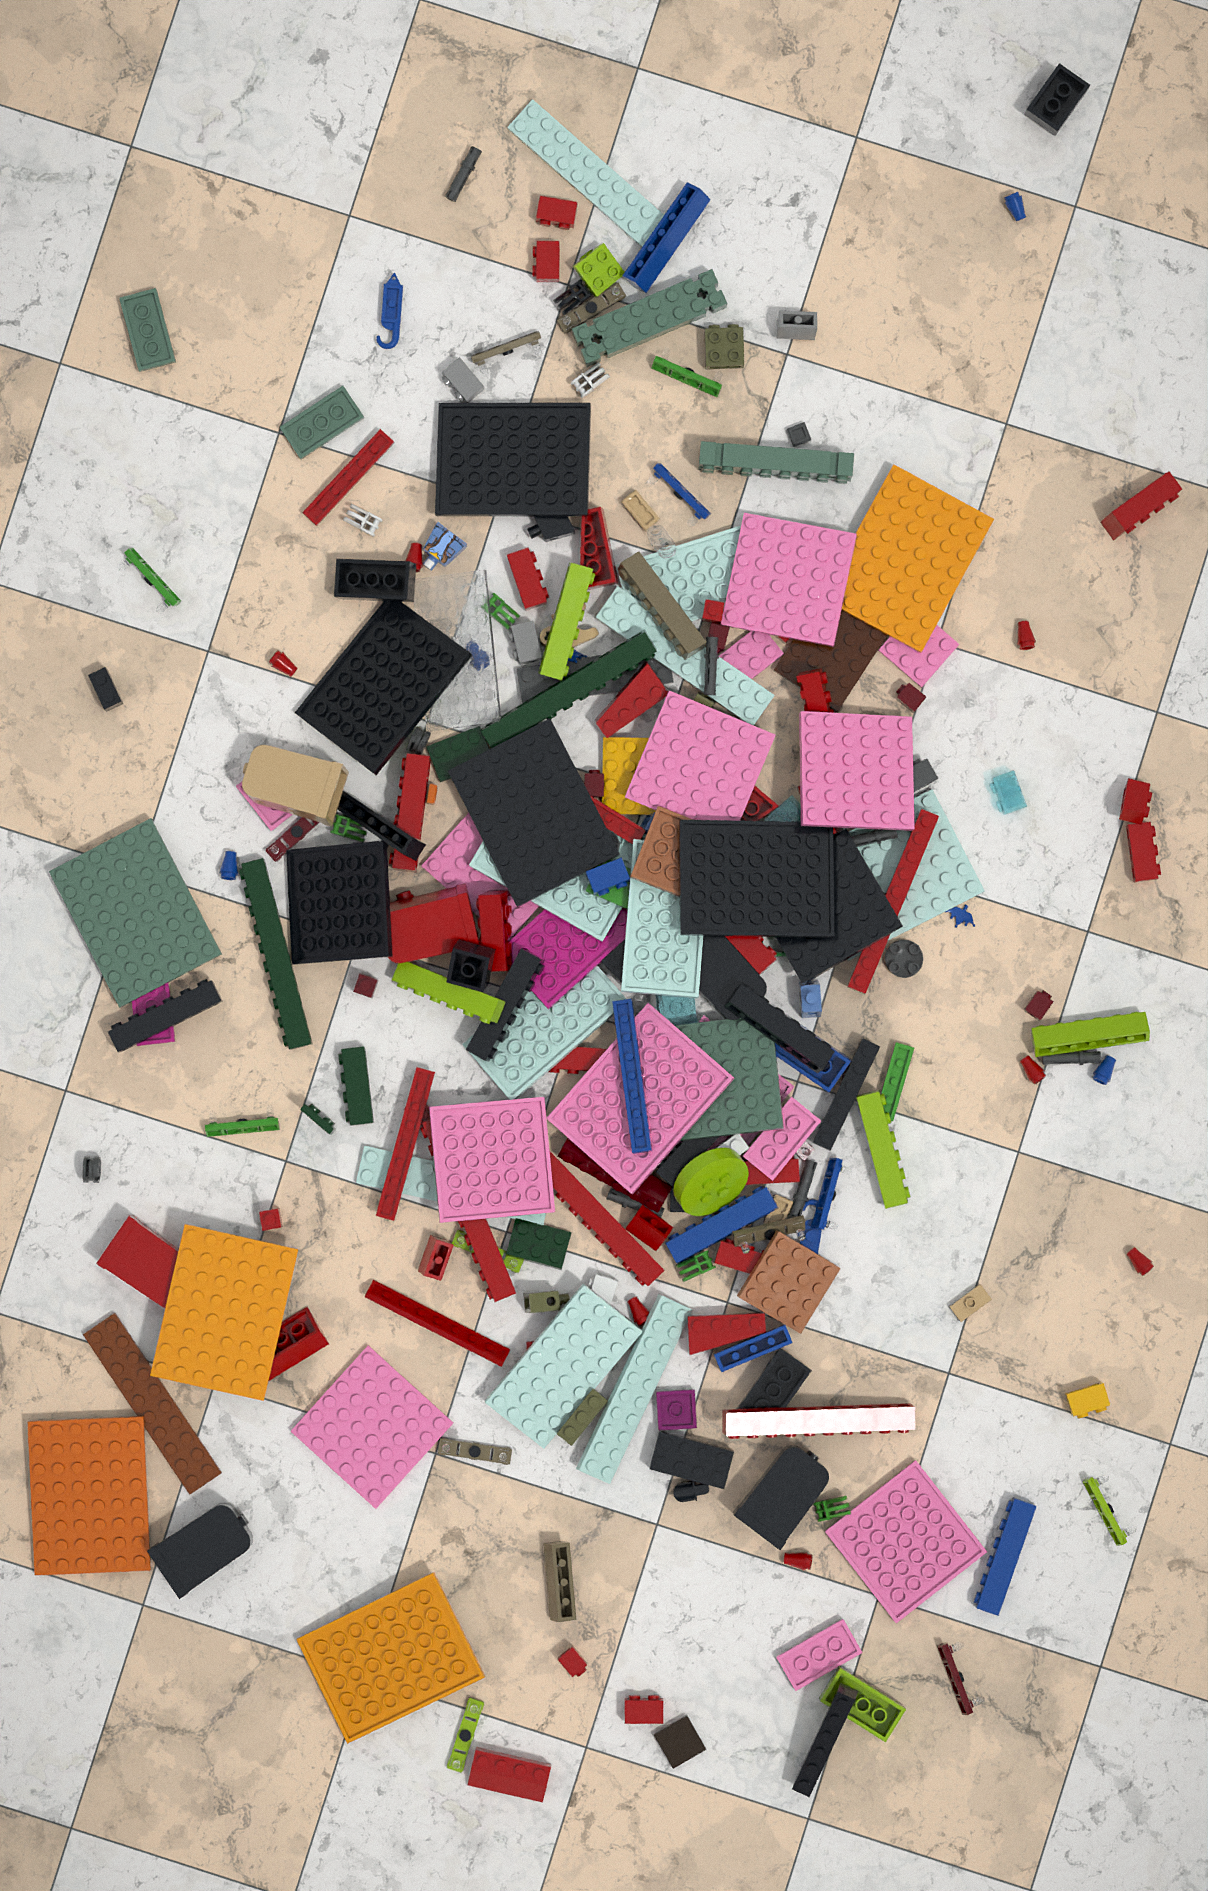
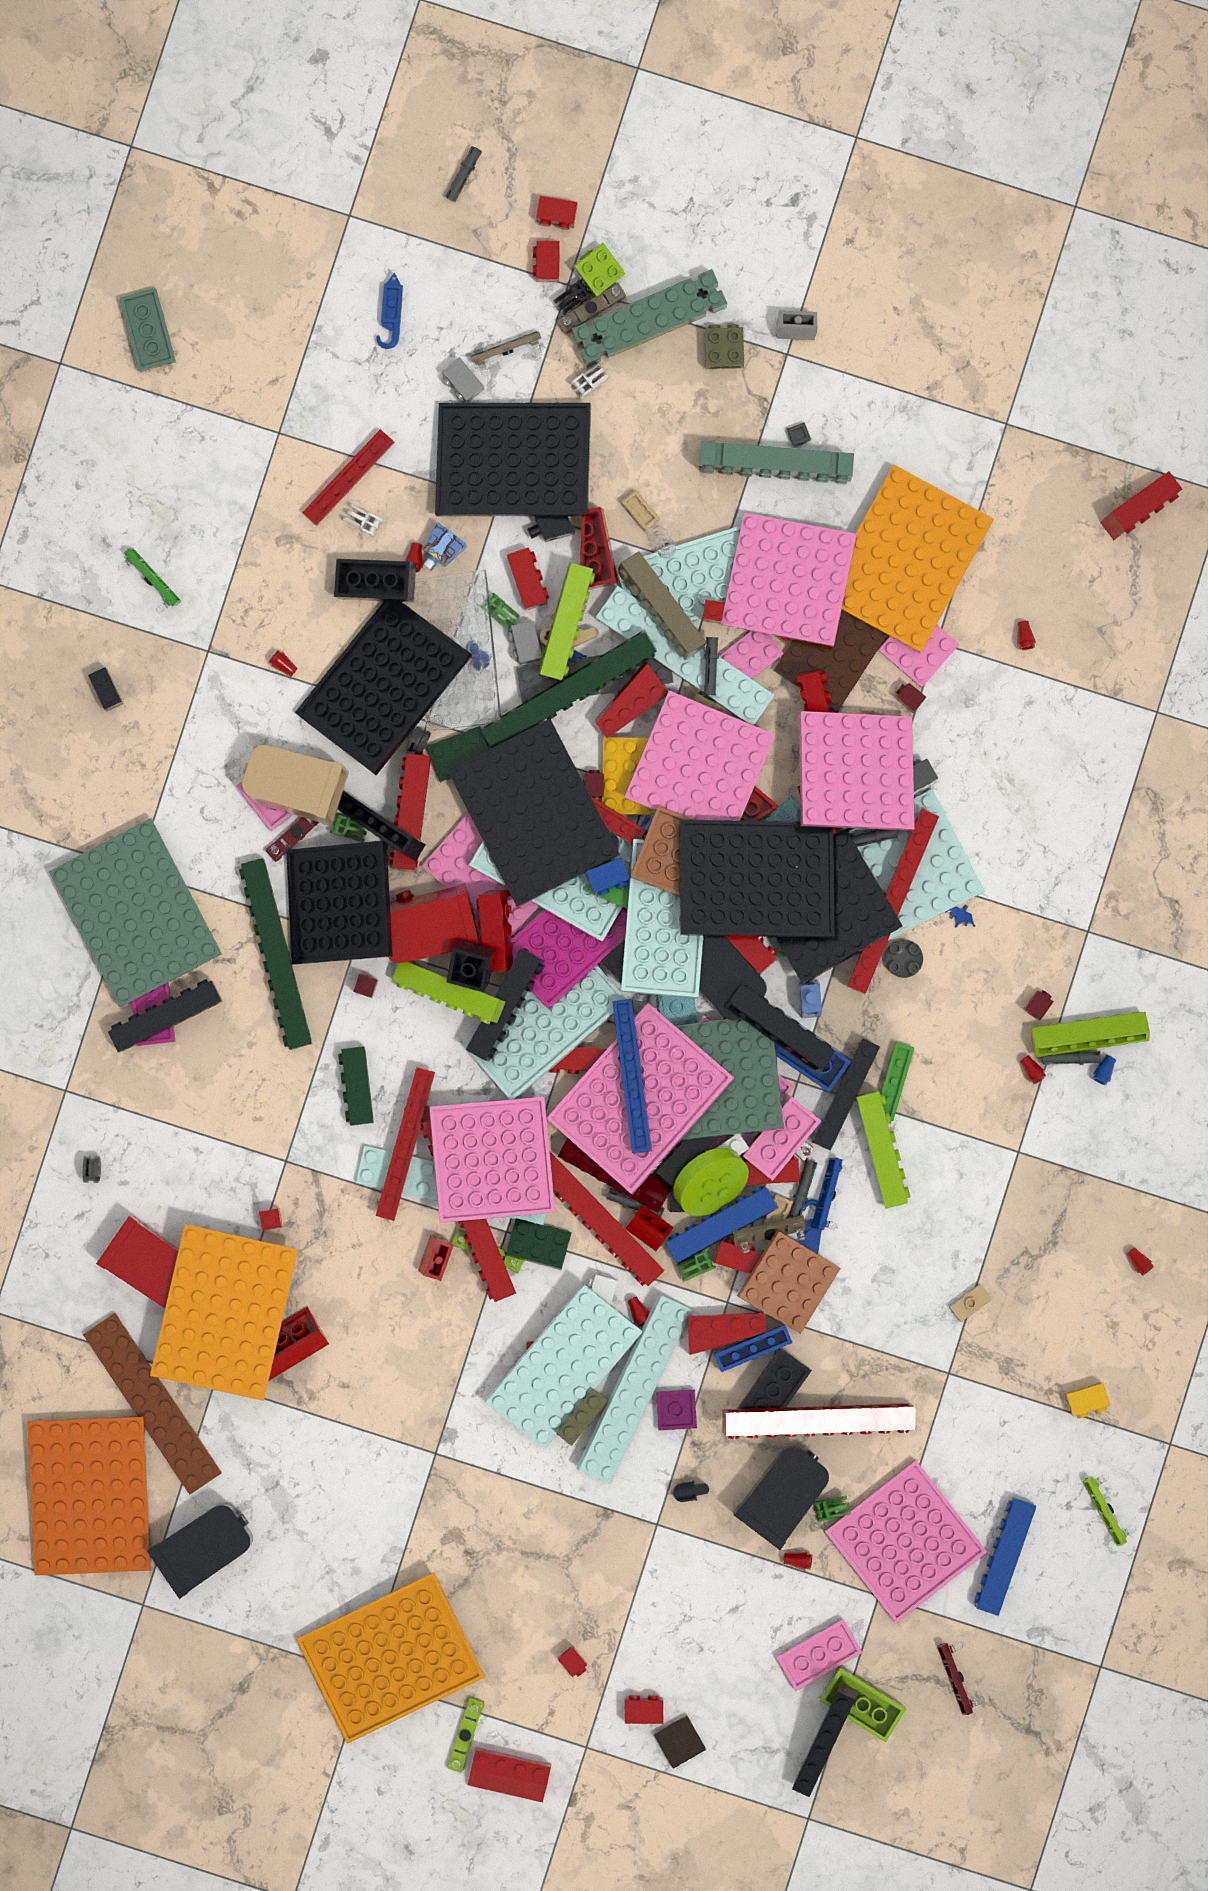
(229, 866): blue cone -> none
(242, 1125): bright green piece -> none
(313, 1113): dark green plate -> none
(322, 422): sand green plate -> none
(372, 1427): bright pink plate -> none
(432, 794): orange tile -> none
(437, 1323): red plate -> none
(474, 1451): dark tan piece -> none
(537, 1301): olive torso -> none
(560, 1581): dark tan brick -> none
(586, 172): light aqua plate -> none
(666, 237): blue brick -> none
(680, 492): blue piece -> none
(687, 375): bright green piece -> none
(691, 1459): black brick -> none
(721, 633): dark red brick -> none
(1008, 793): clear light blue brick -> none
(1015, 205): blue cone -> none
(1057, 99): black brick -> none
(1135, 801): red brick -> none
(1143, 852): red brick -> none

